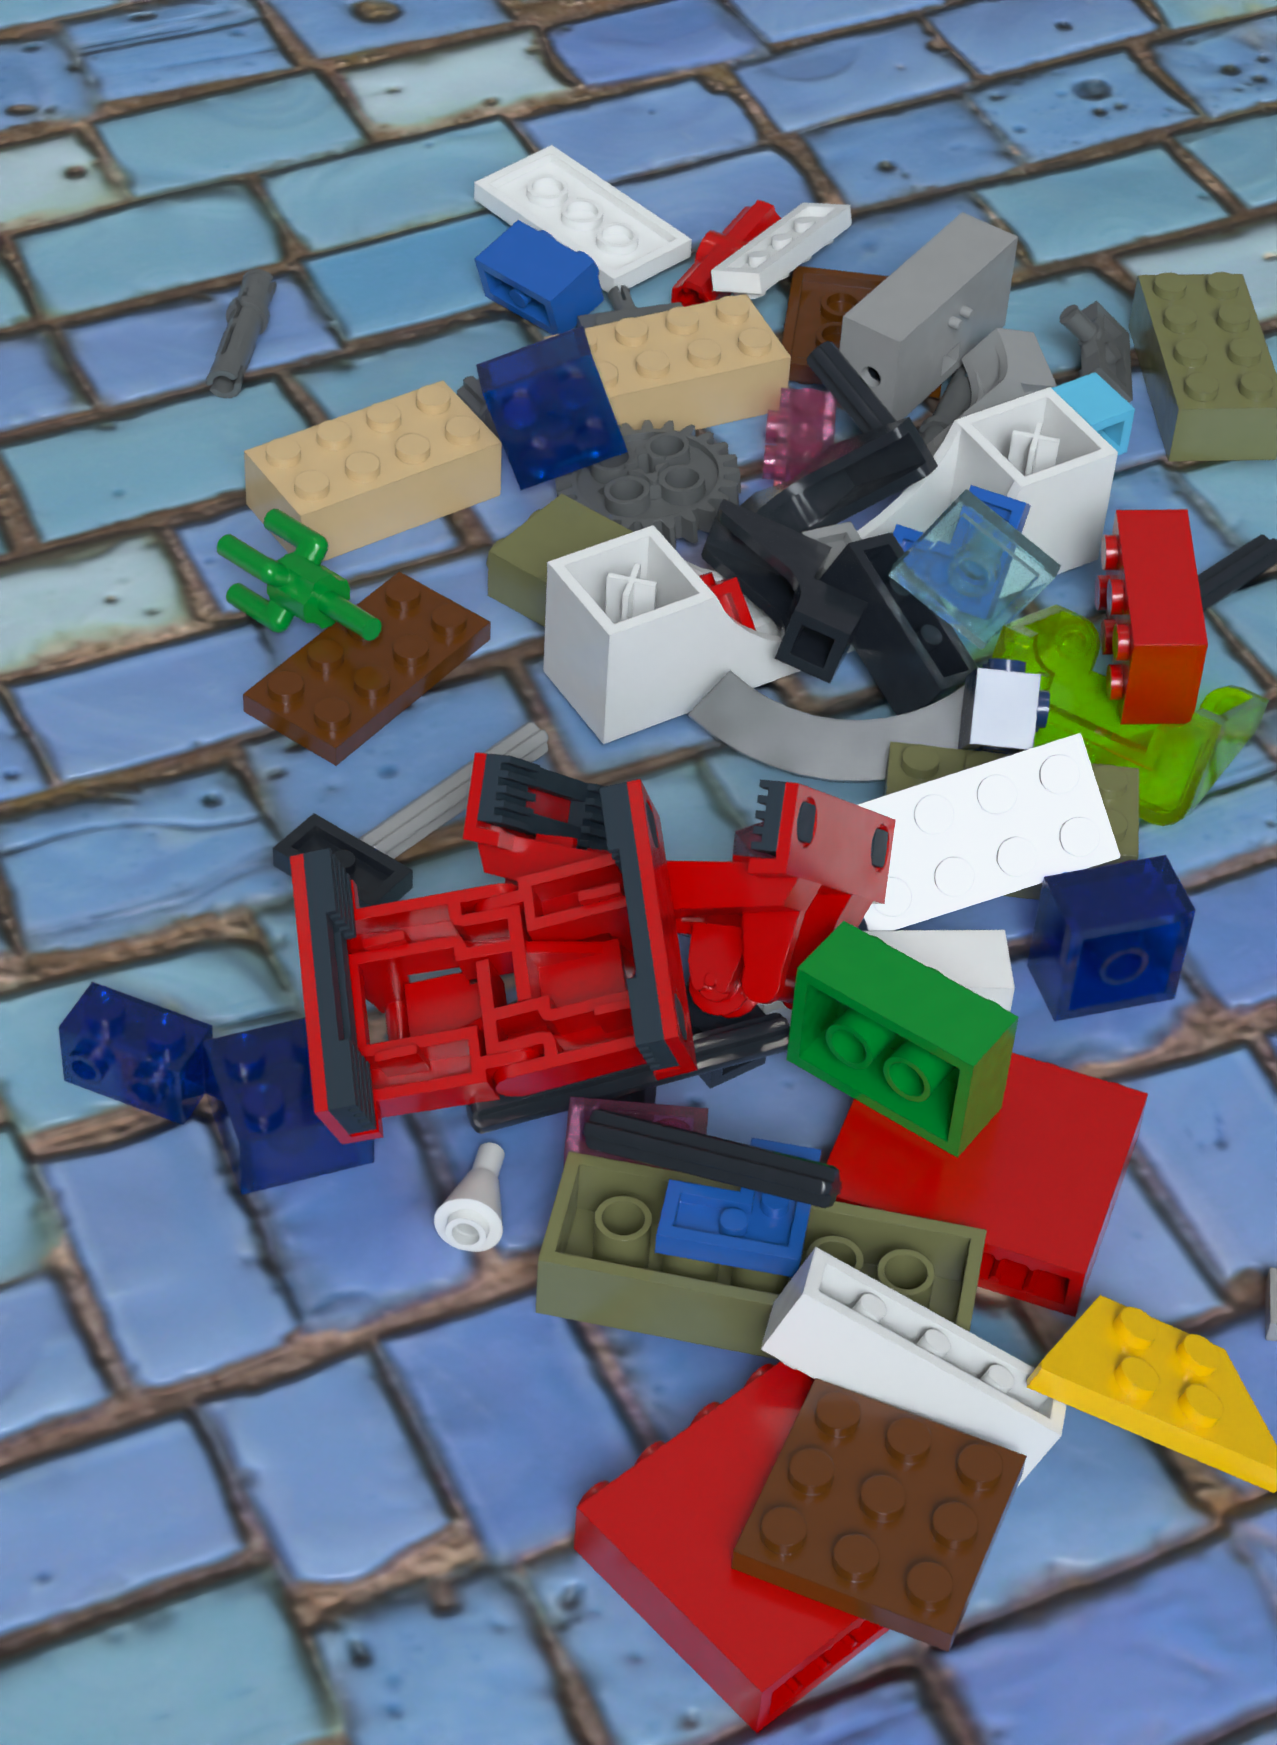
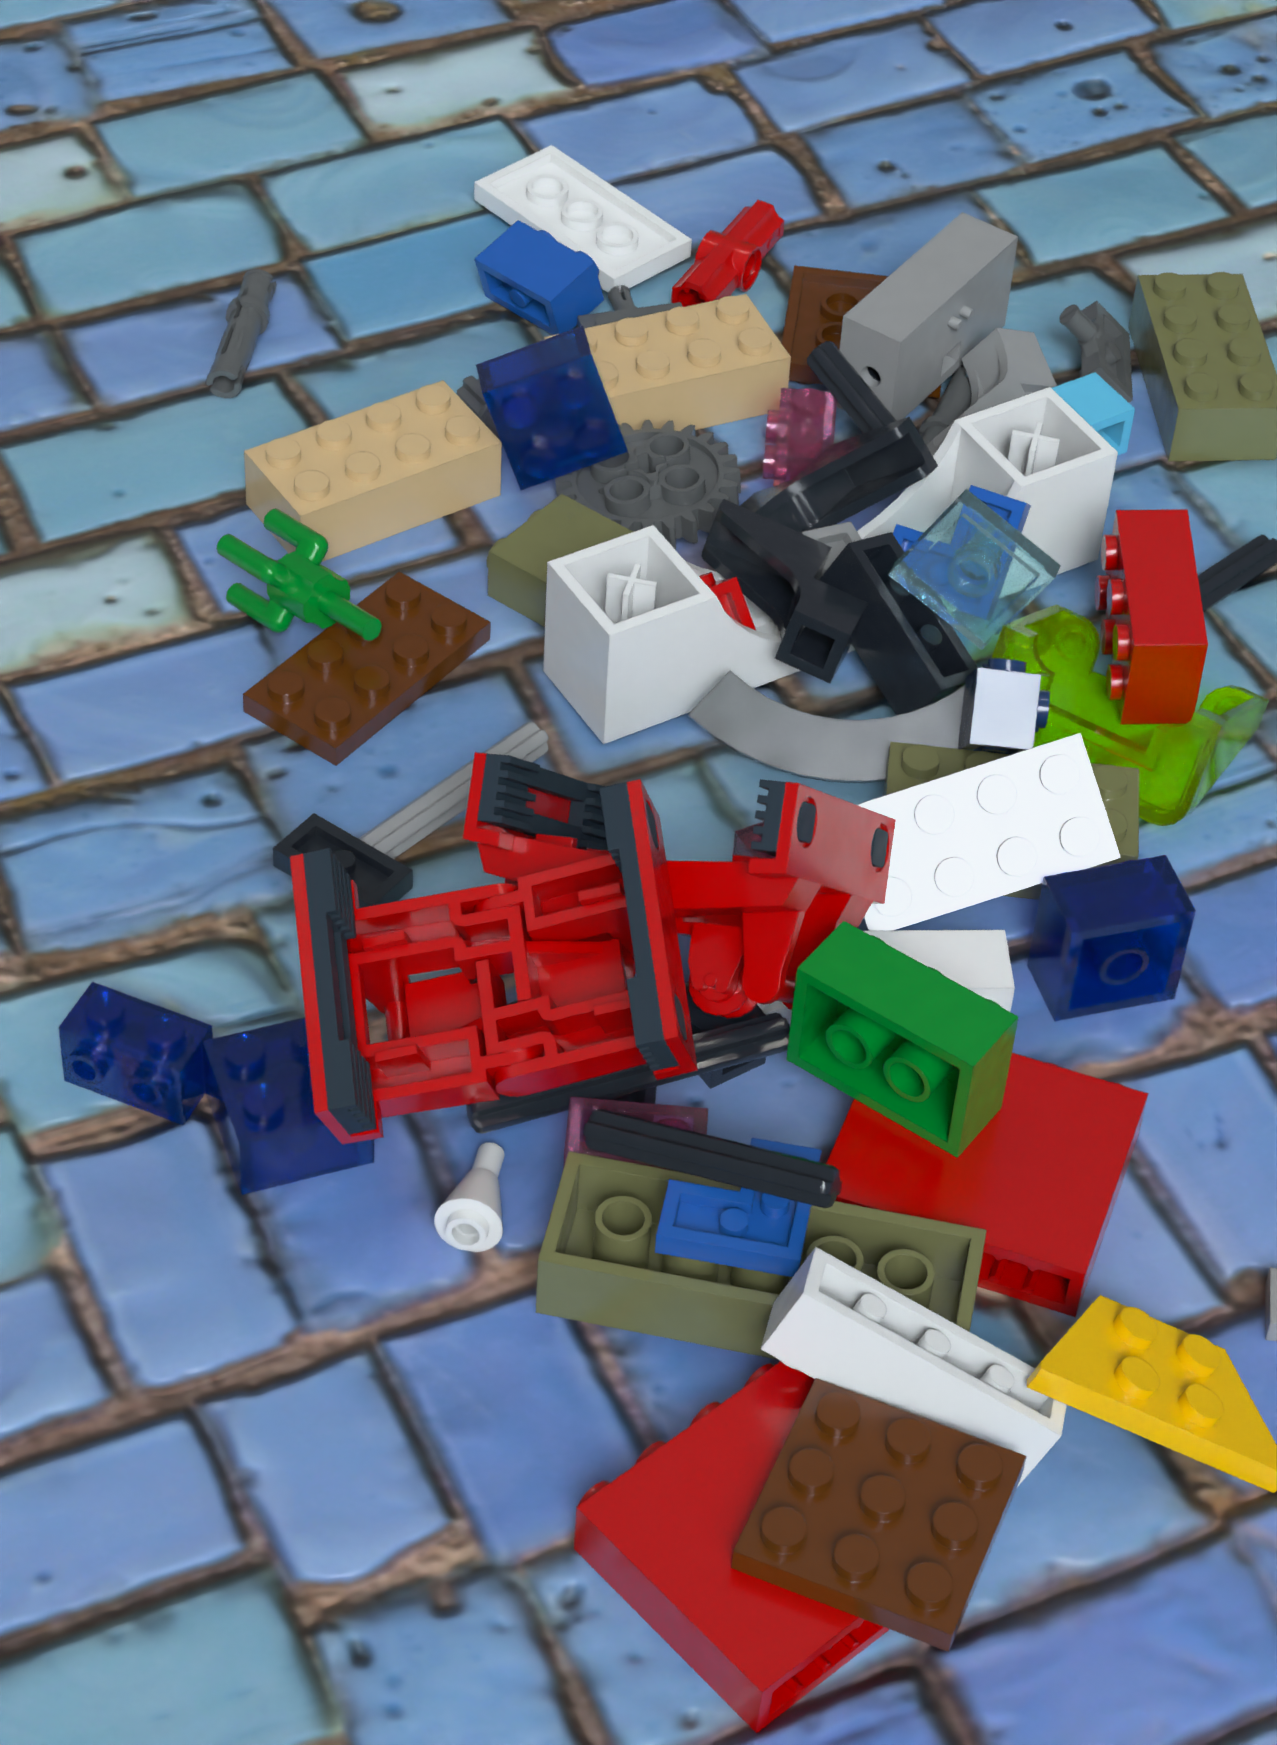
(781, 249): white plate -> none

